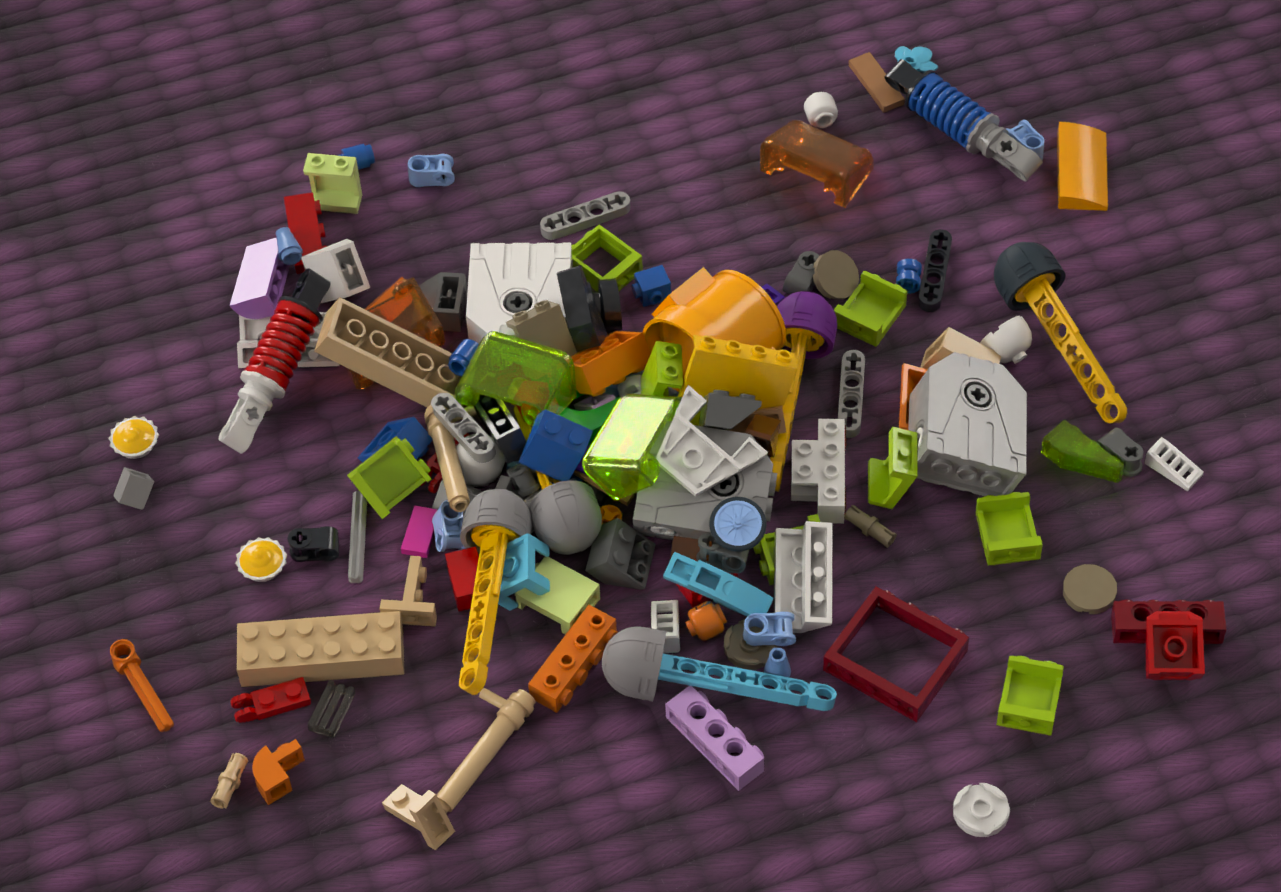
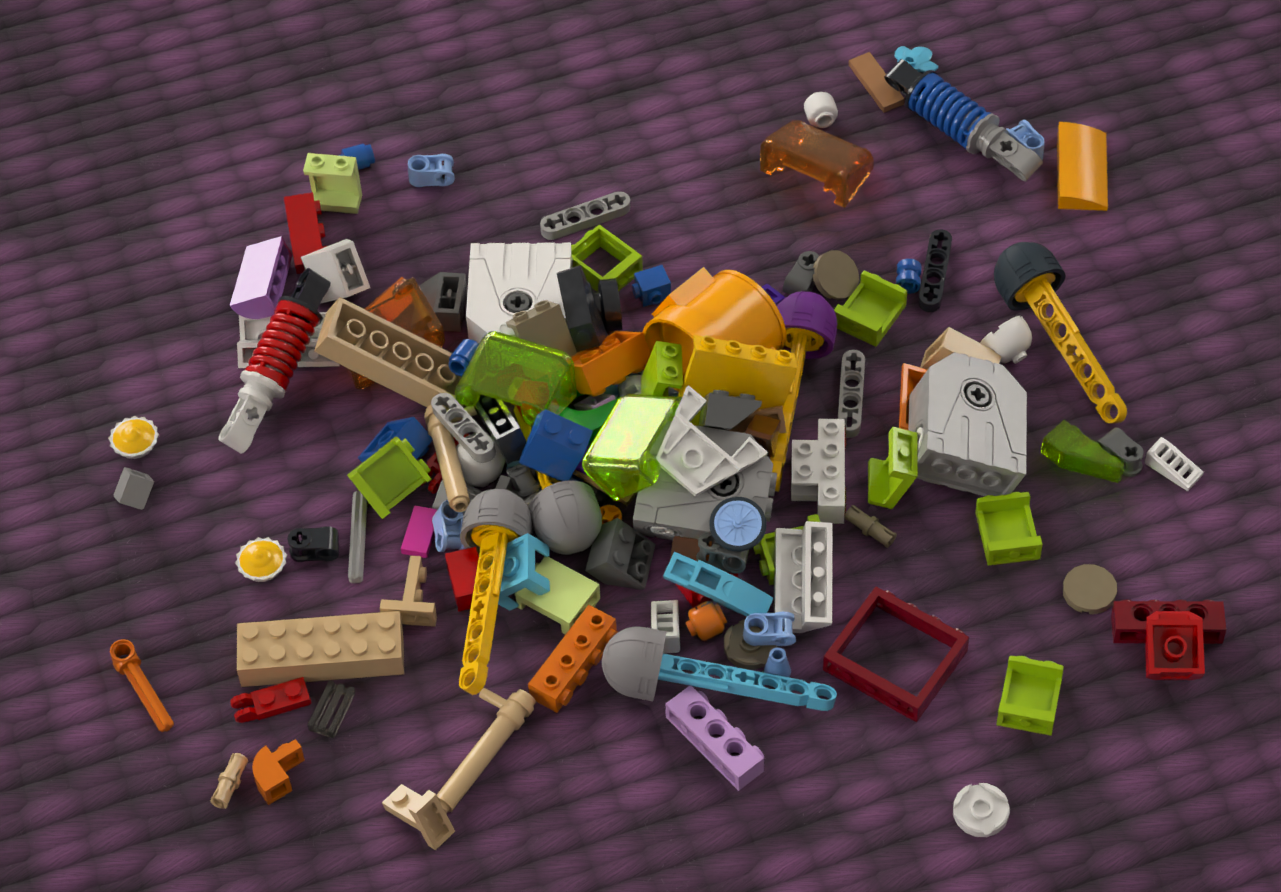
(288, 247): medium blue cone -> none

